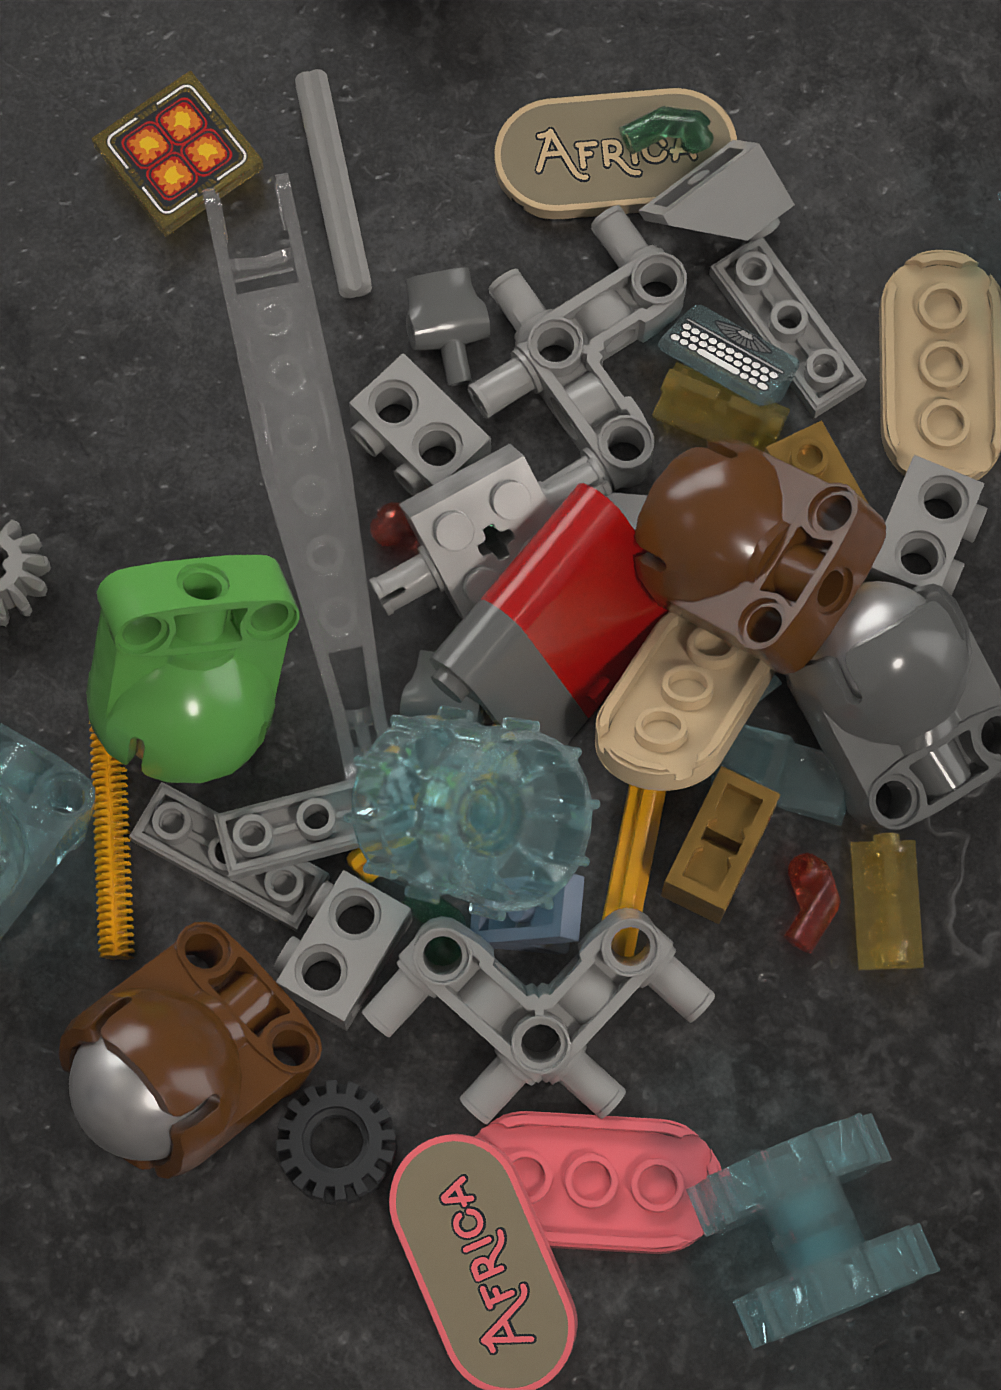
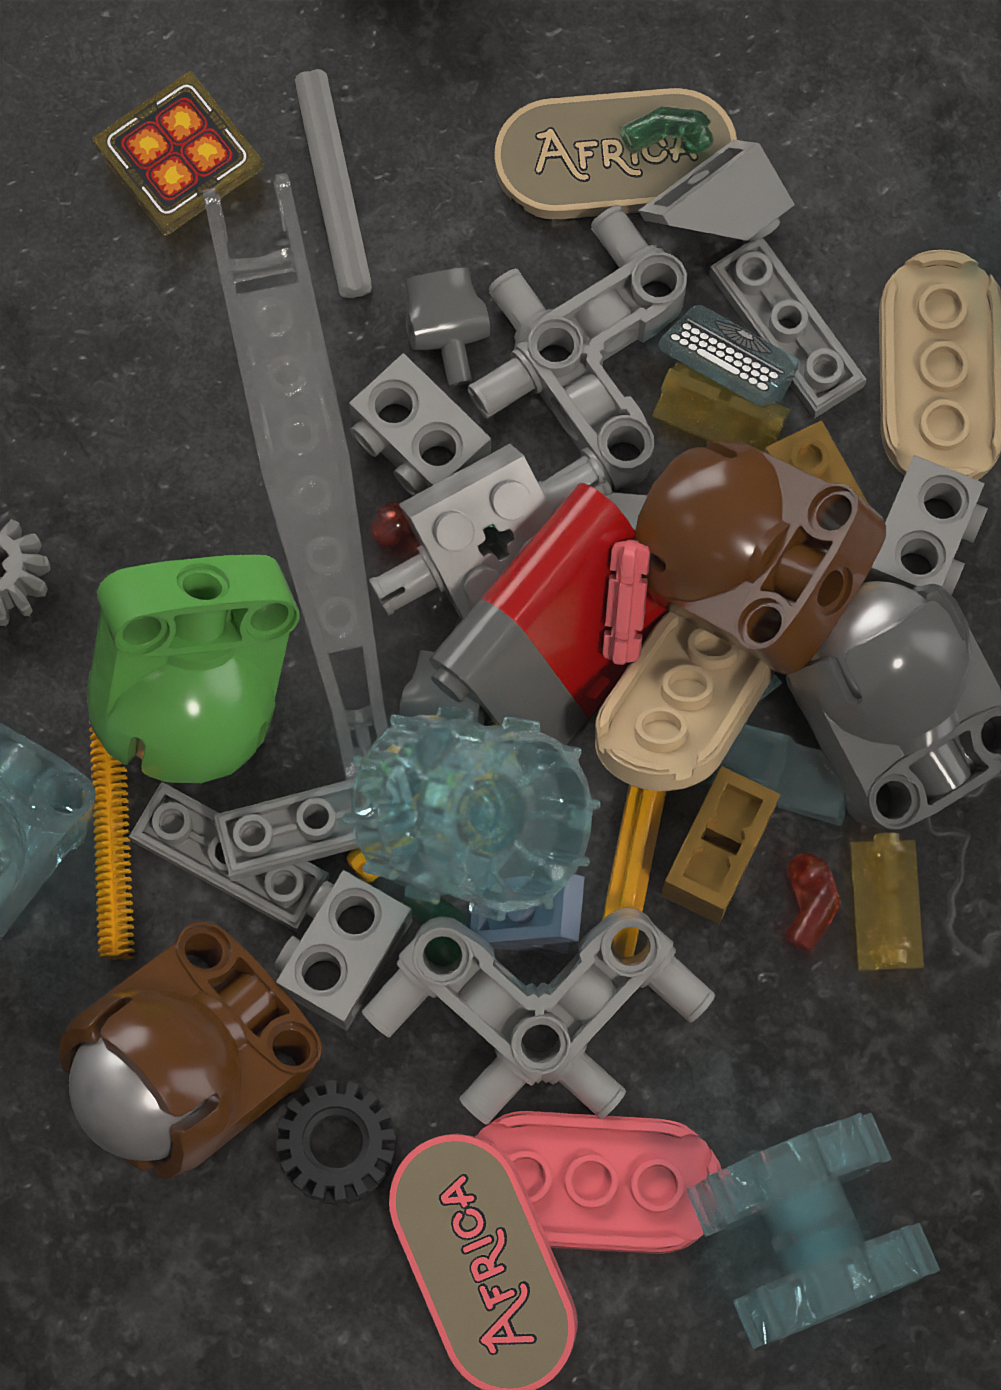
(626, 601): none -> coral axle

